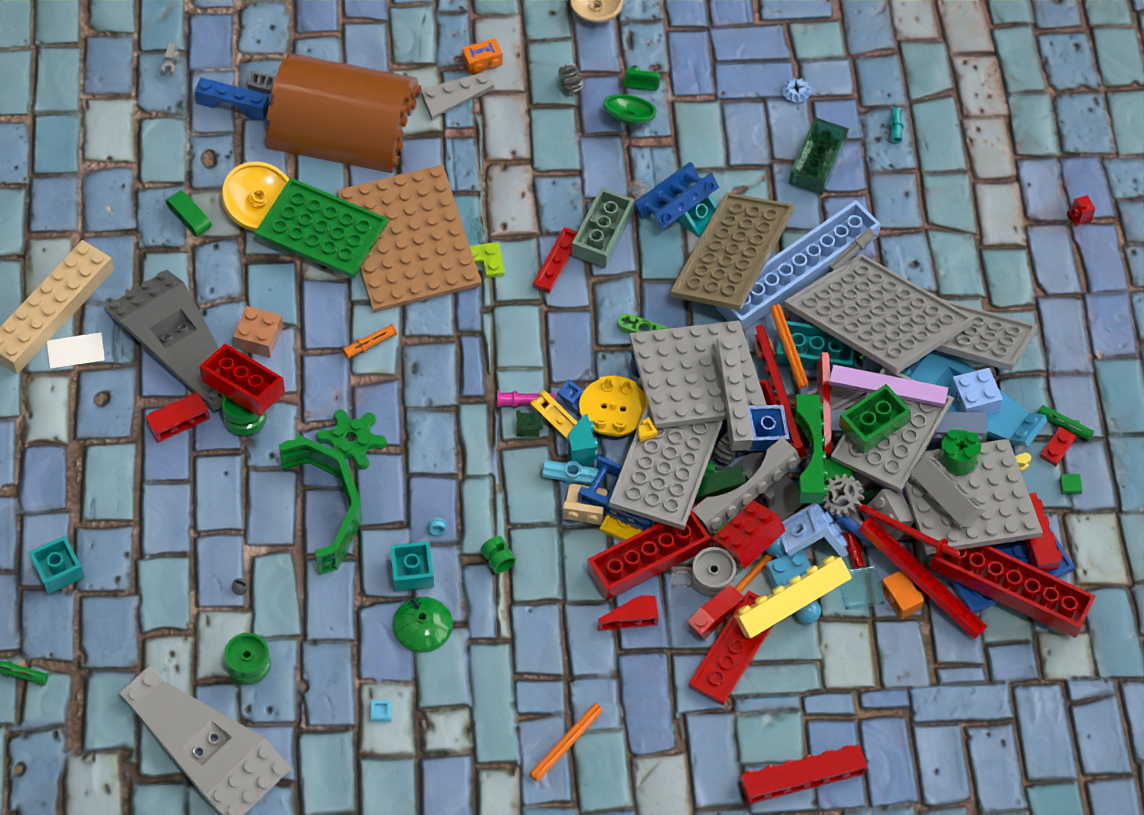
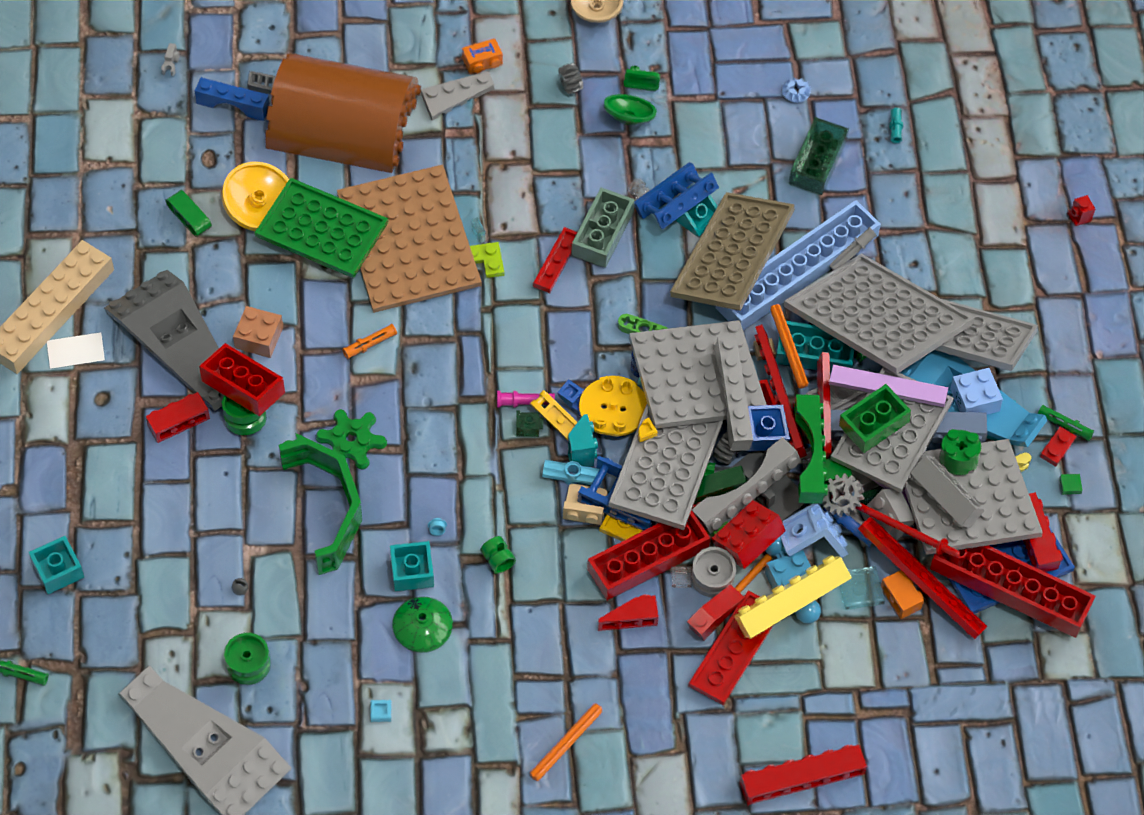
(854, 550): red pin -> none

